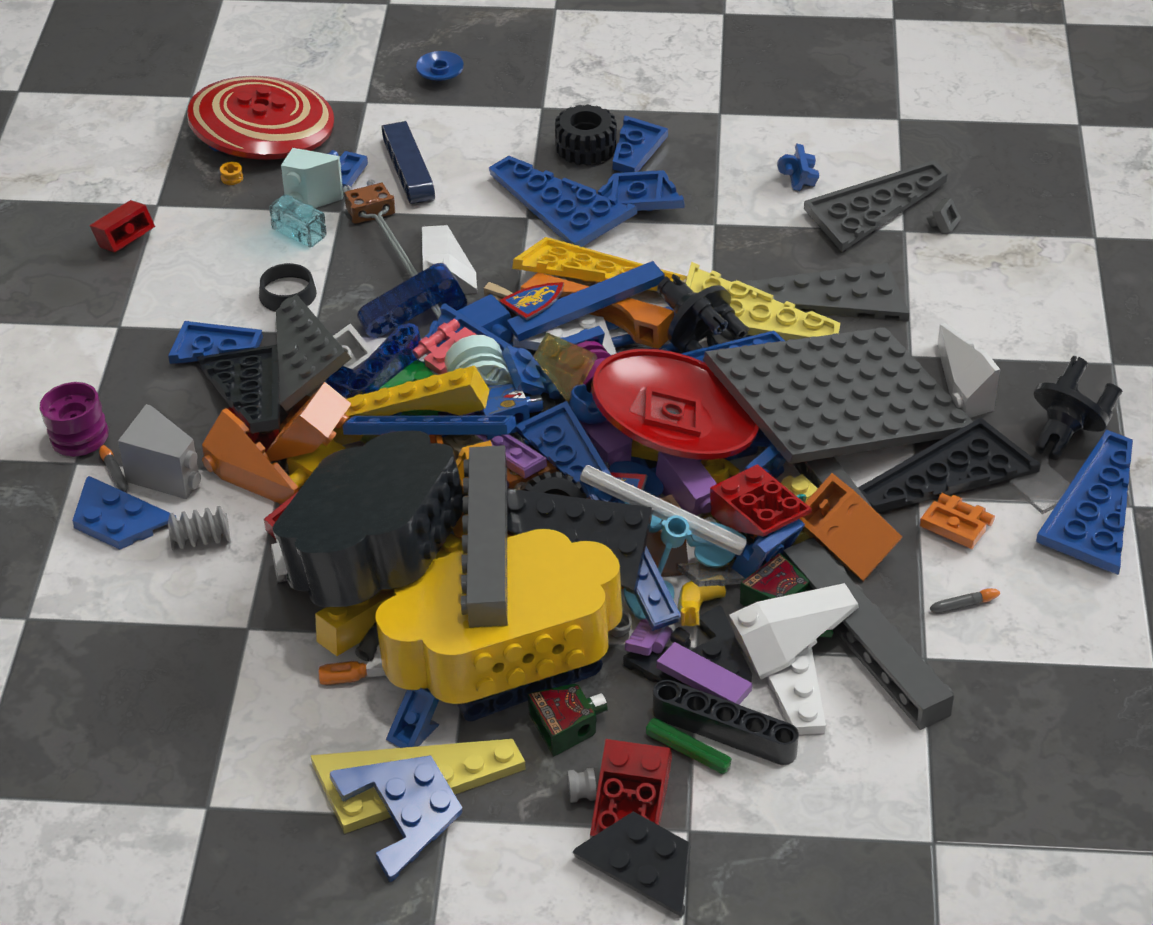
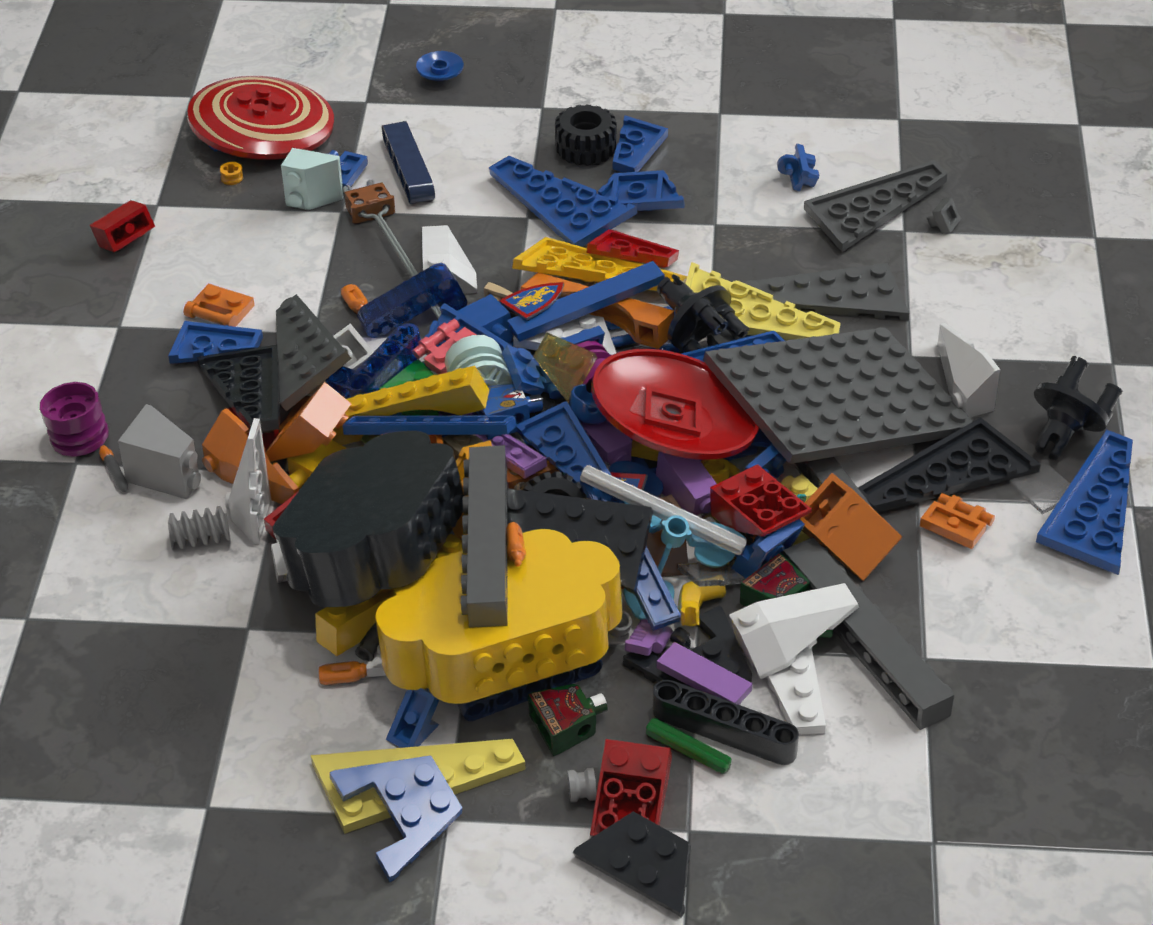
(115, 515): blue wing -> none
(219, 306): none -> orange plate
(250, 493): none -> white wedge
(273, 301): black tyre -> none
(298, 220): clear light blue brick -> none
(353, 297): none -> orange piece
(515, 543): none -> orange piece
(631, 248): none -> red wing
(984, 595): dark grey piece -> none

